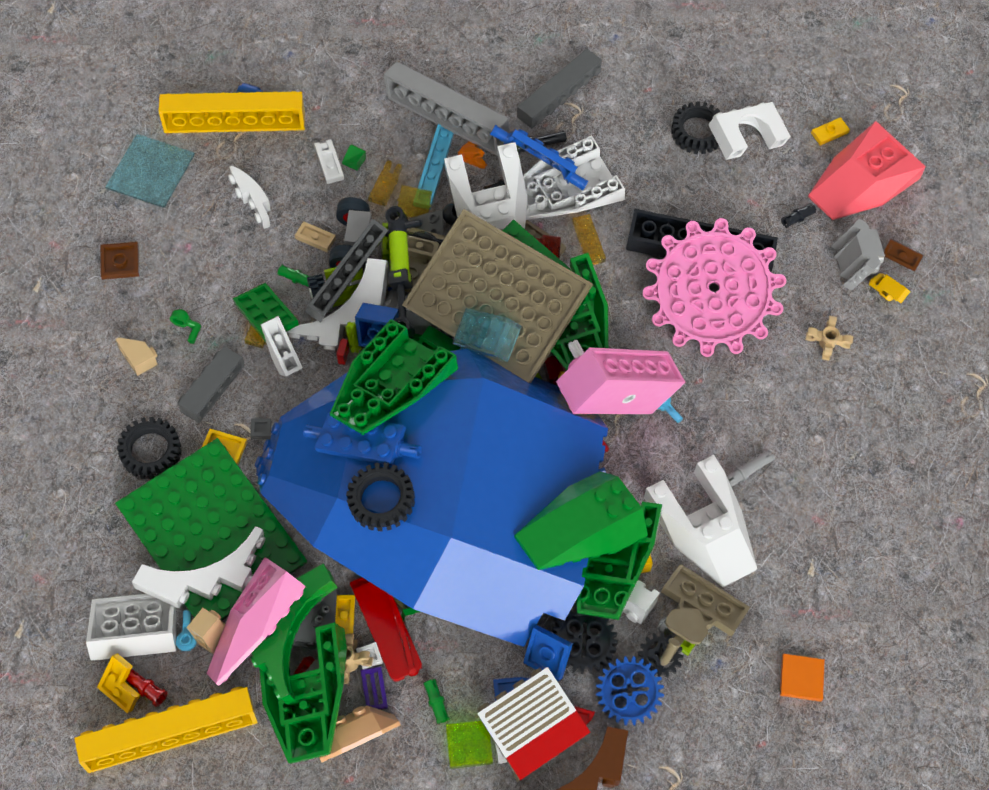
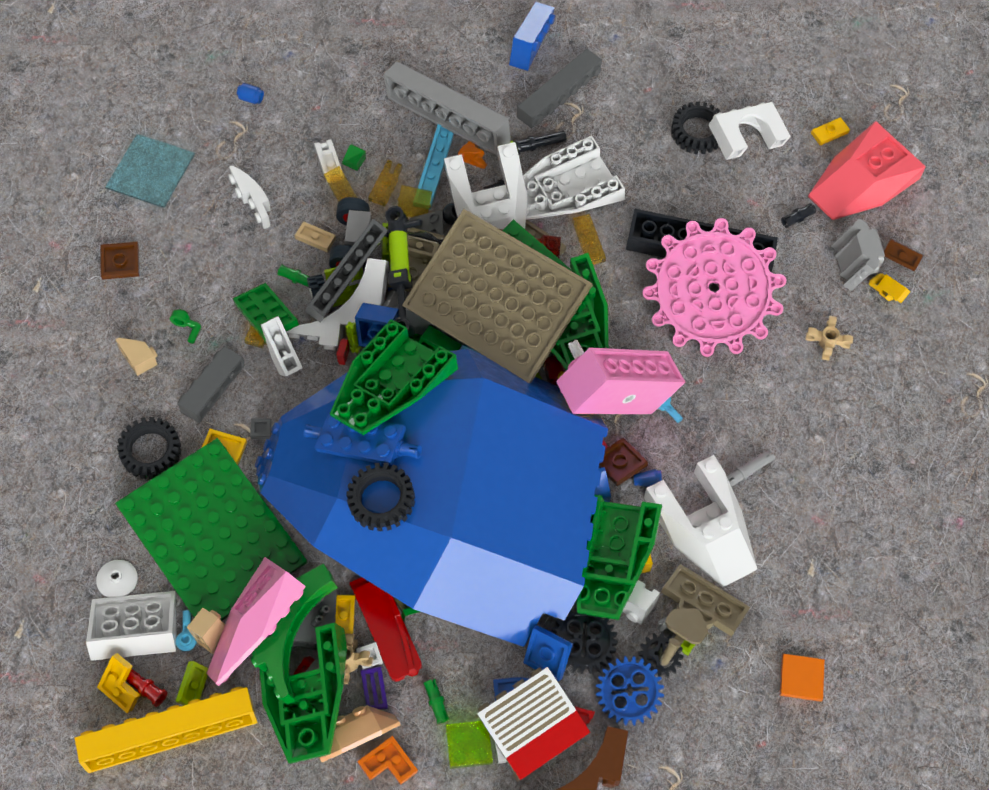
(123, 584): none -> white dish
(174, 586): white arch -> none
(192, 683): none -> lime plate
(232, 112): yellow brick -> none
(339, 184): none -> clear yellow plate
(389, 756): none -> orange plate
(487, 334): clear light blue slope -> none
(531, 35): none -> blue wedge
(549, 156): blue plate -> none
(583, 523): green wedge -> none
(622, 461): none -> reddish brown plate
(648, 478): none -> blue cone

